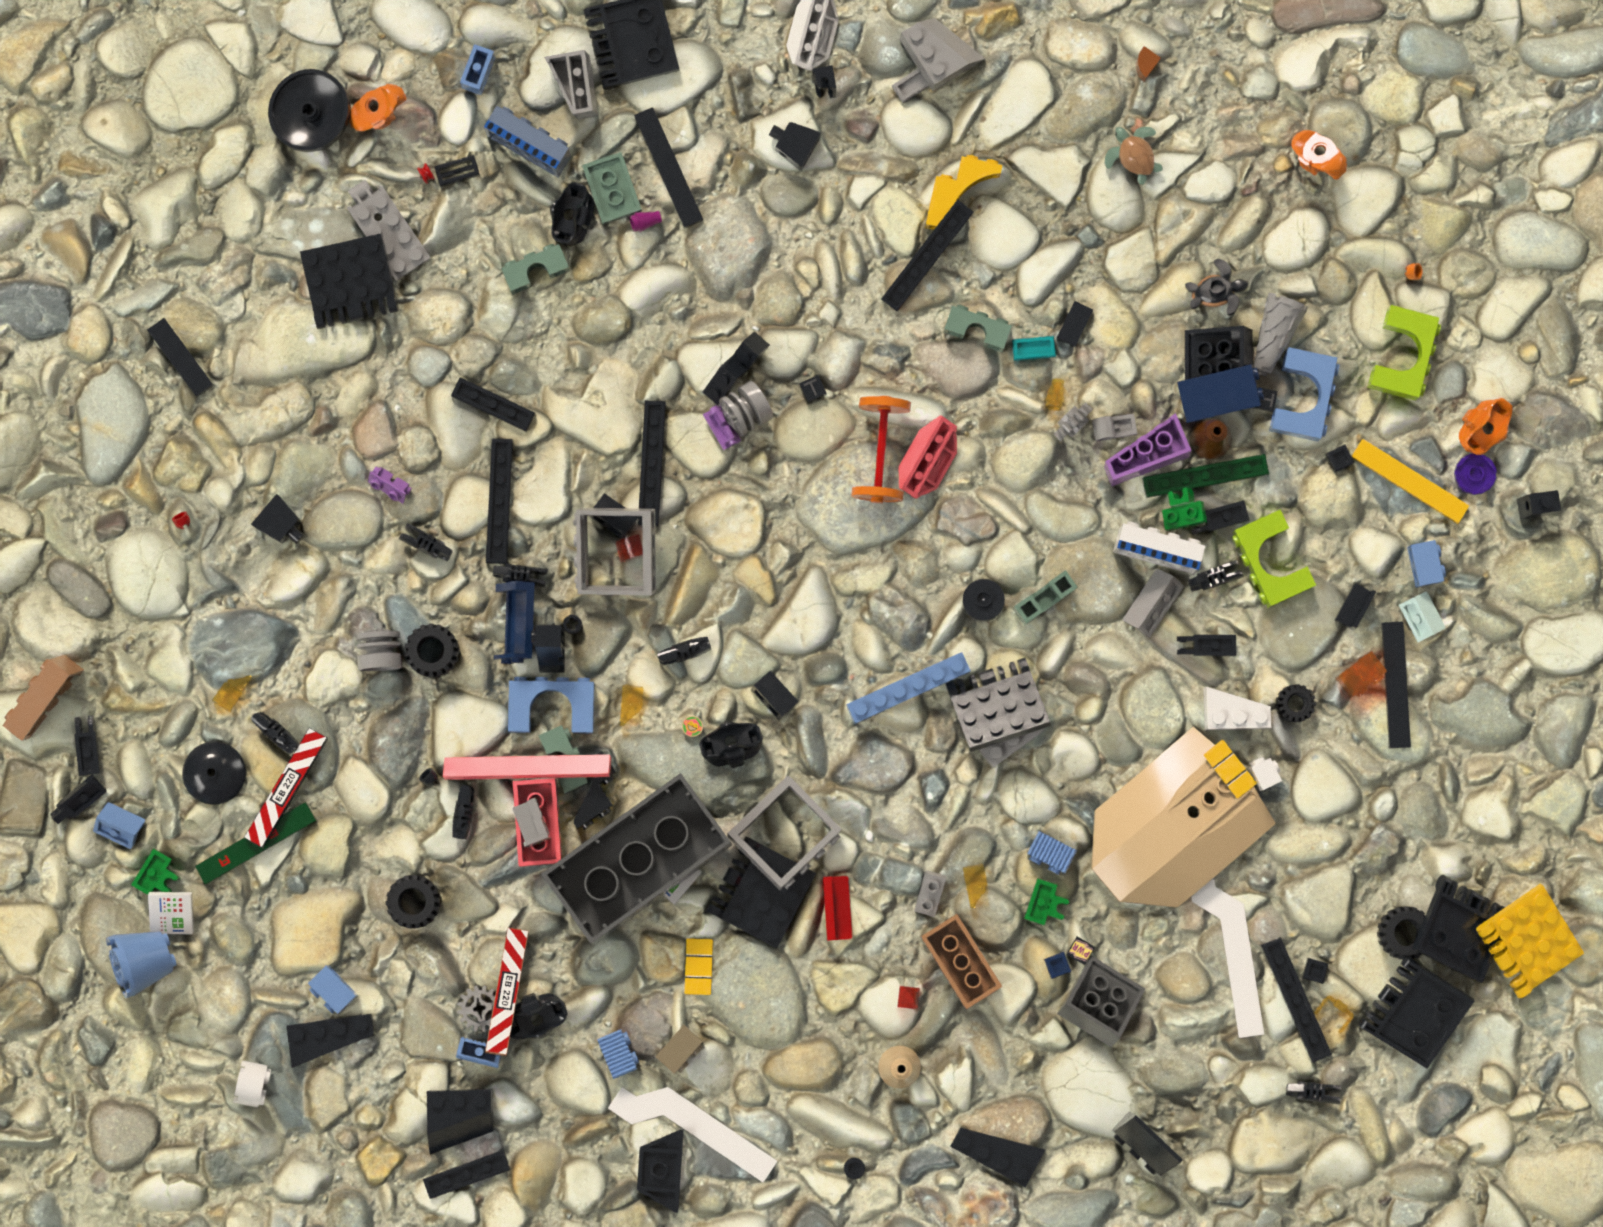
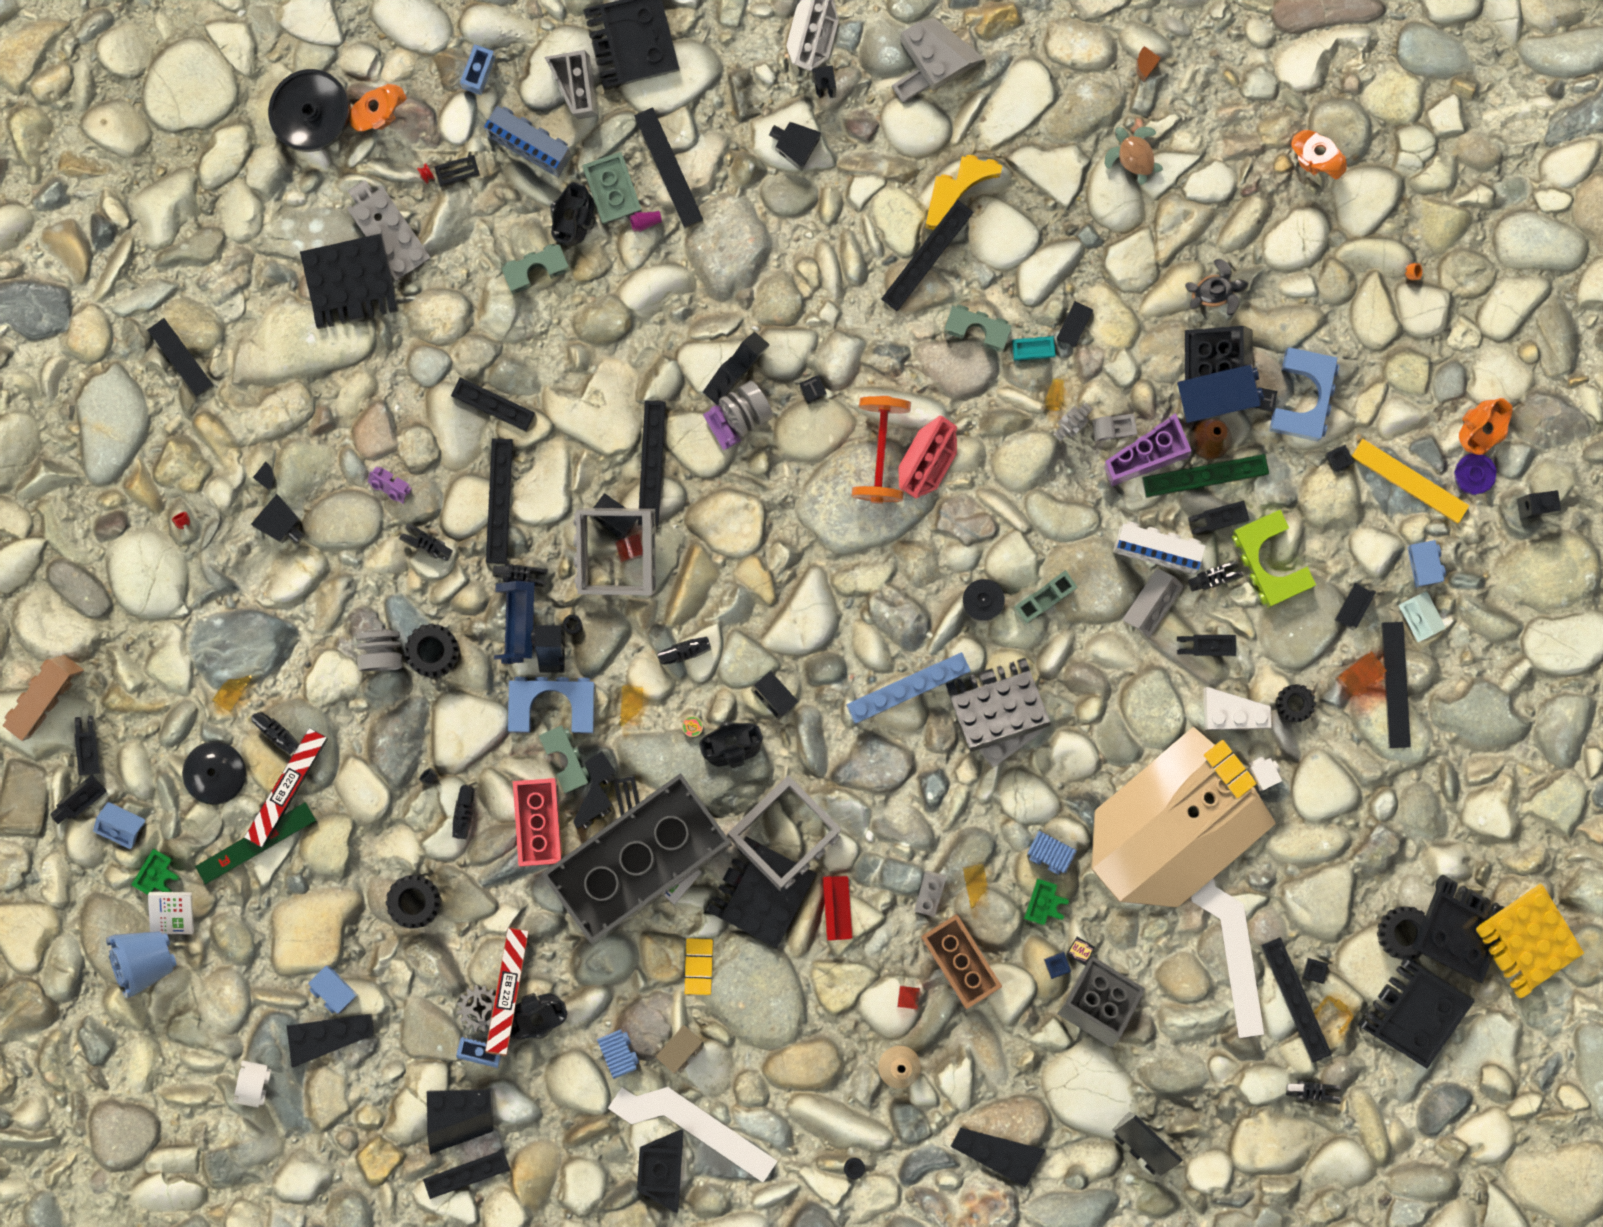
(265, 476): none -> black tile
(527, 767): tile -> none
(531, 823): light grey panel -> none
(618, 794): none -> black tile
(1183, 511): green plate -> none
(1276, 330): light grey cone -> none
(1422, 330): lime arch -> none

